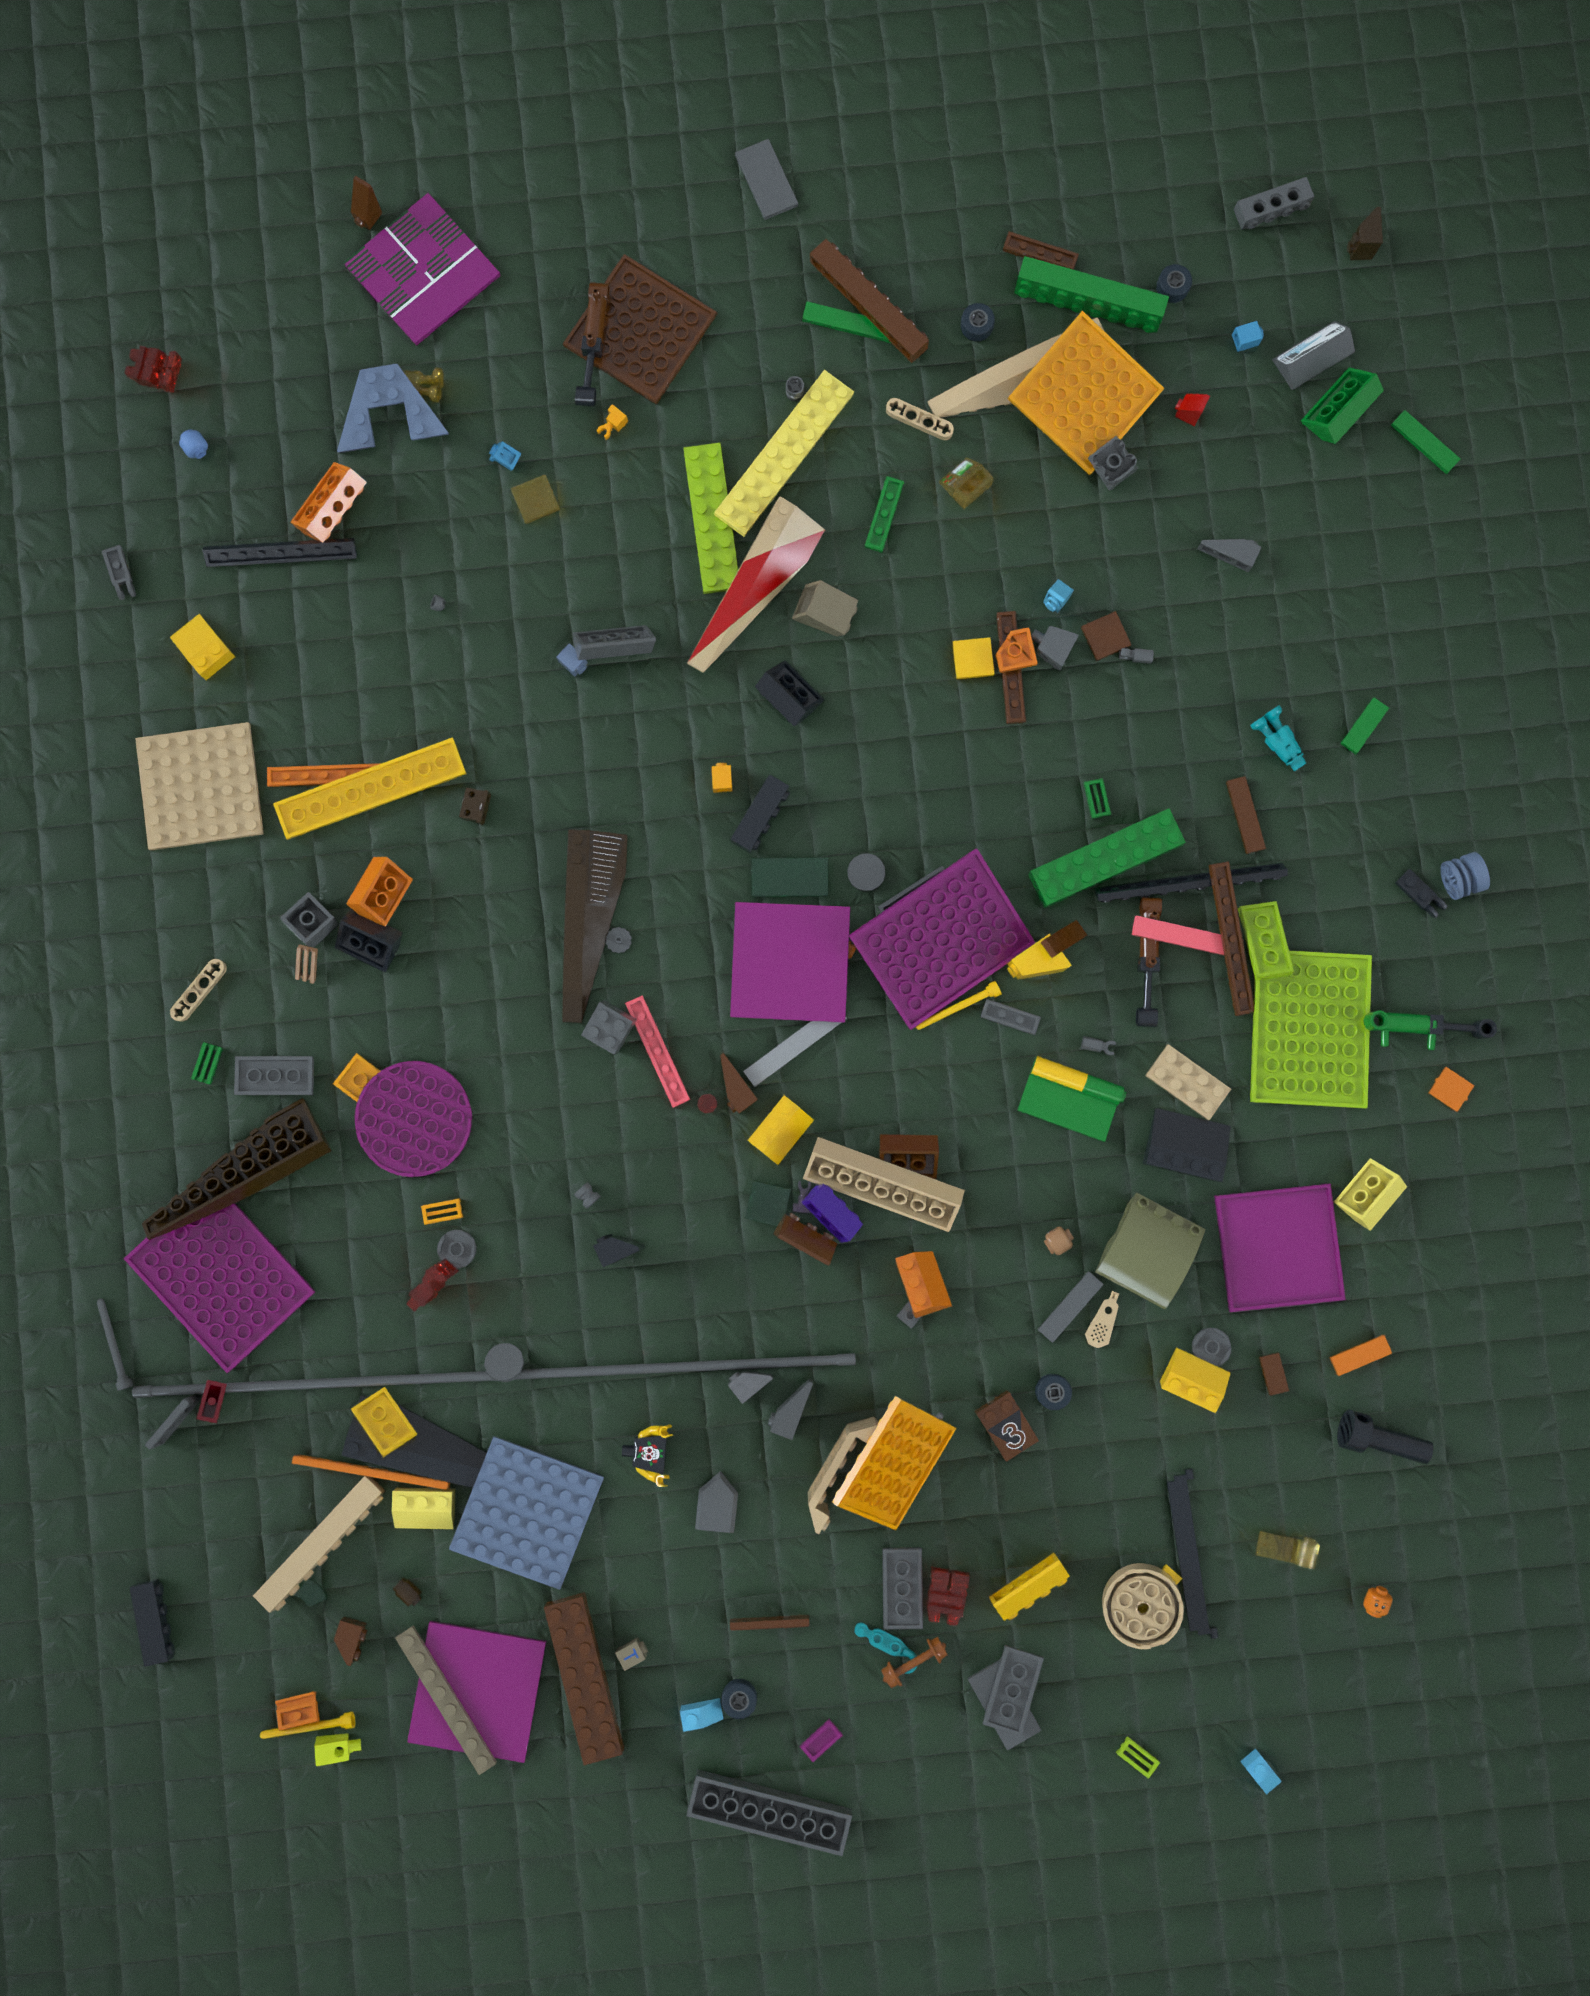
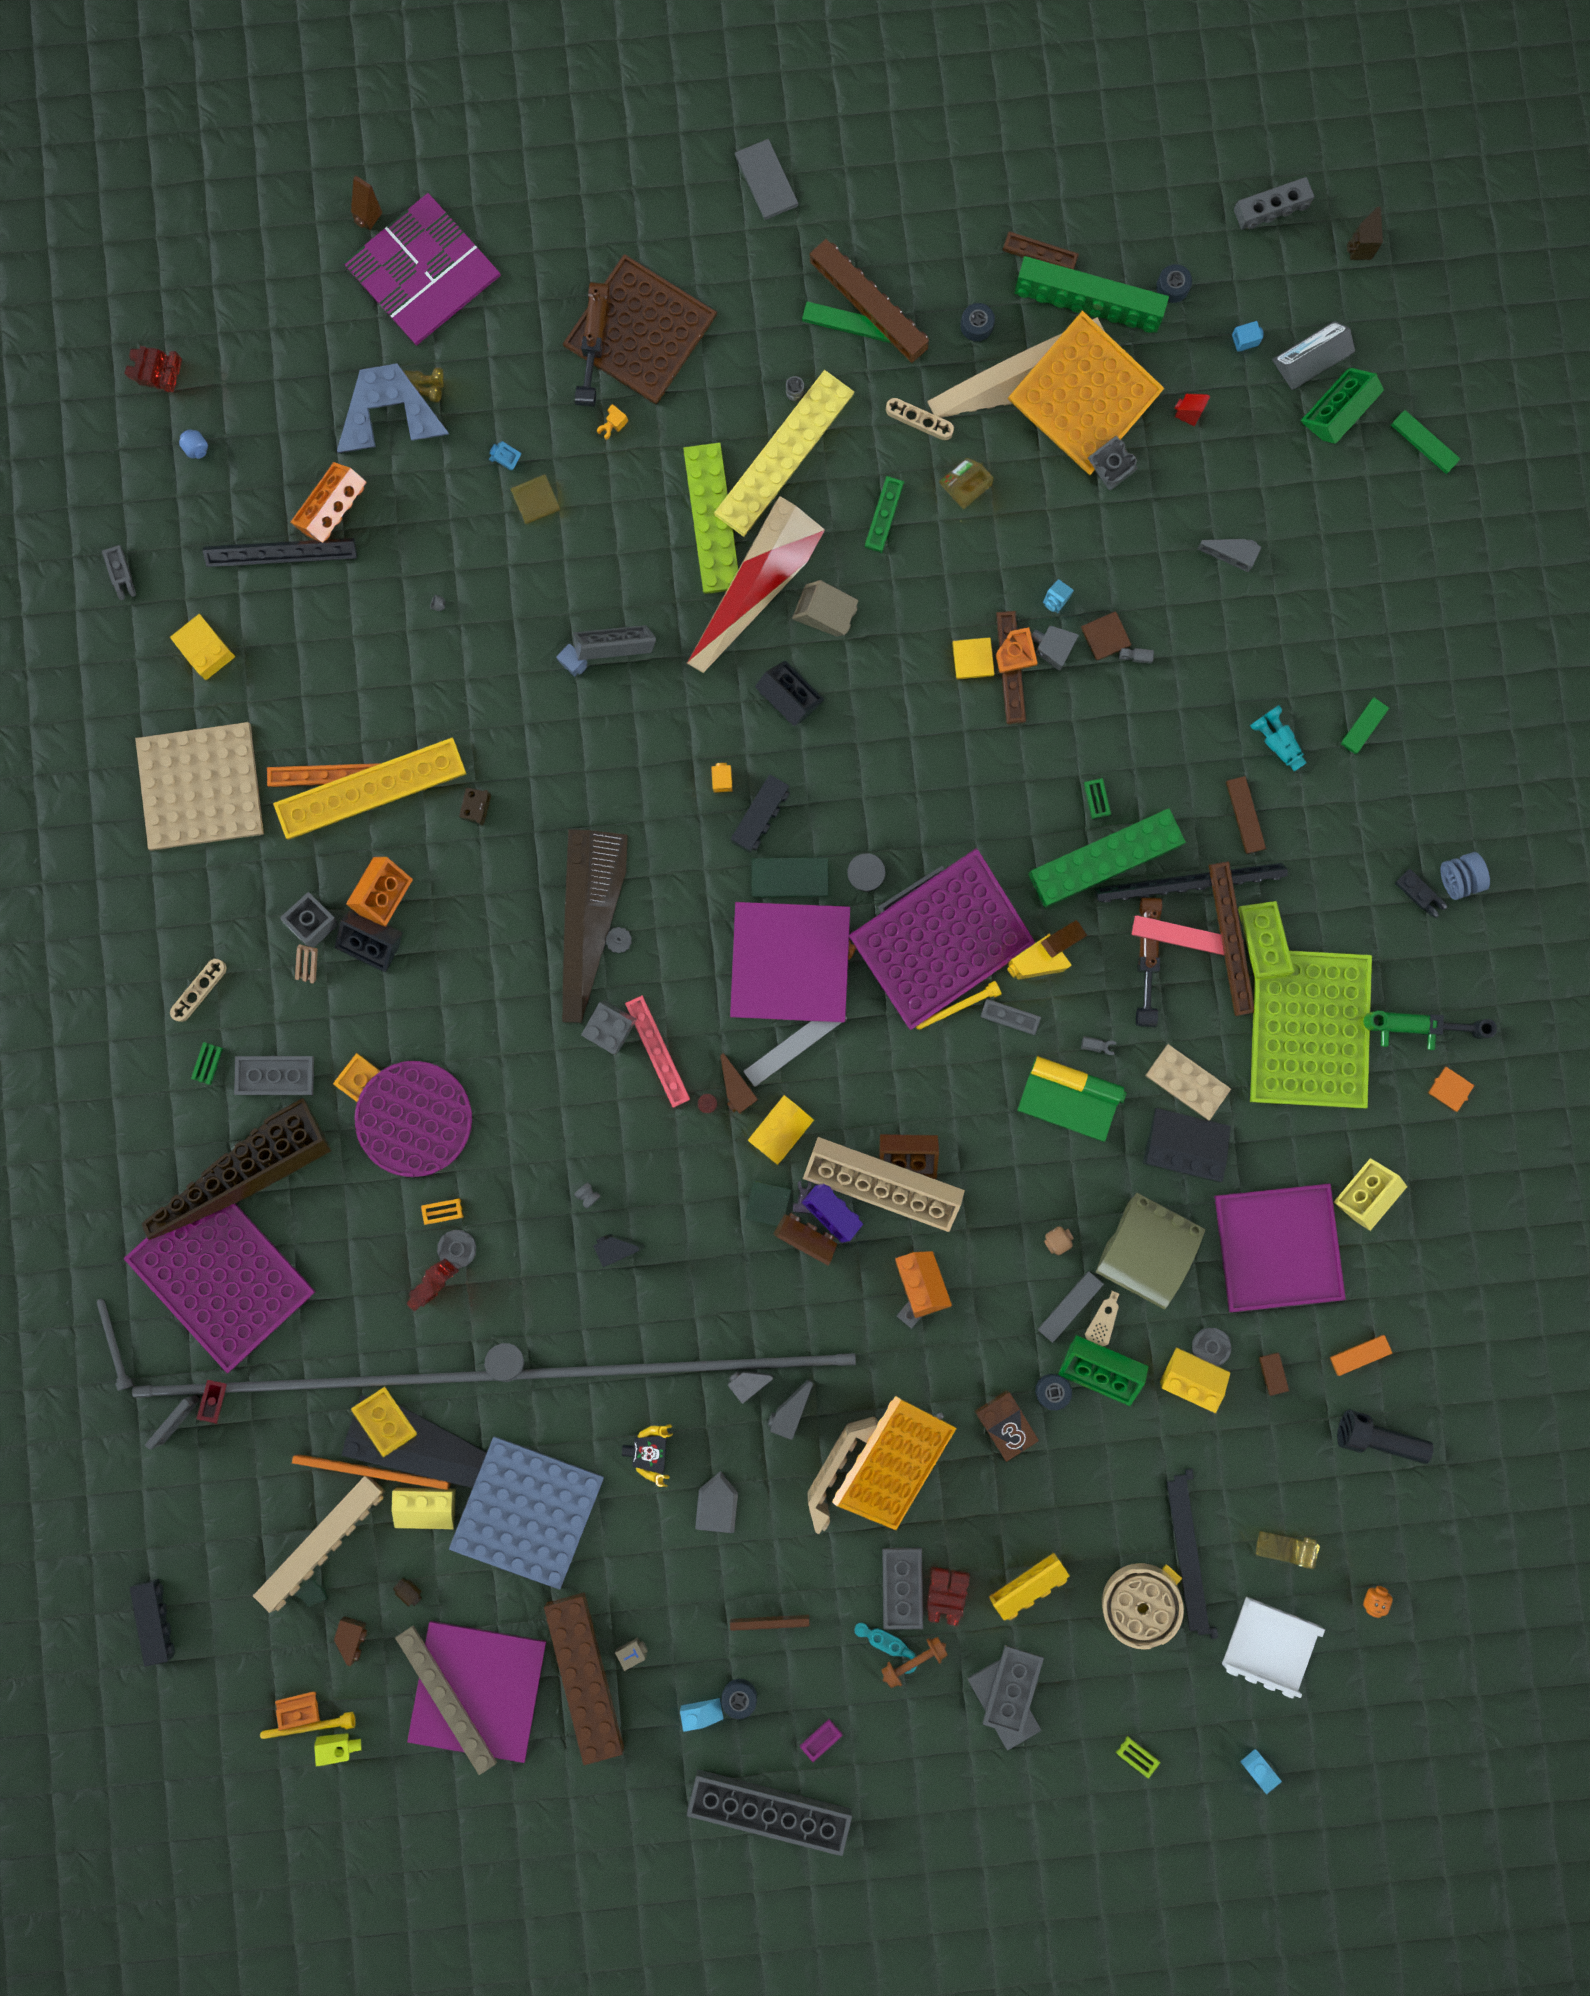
(1103, 1370): none -> green slope
(1271, 1647): none -> white panel

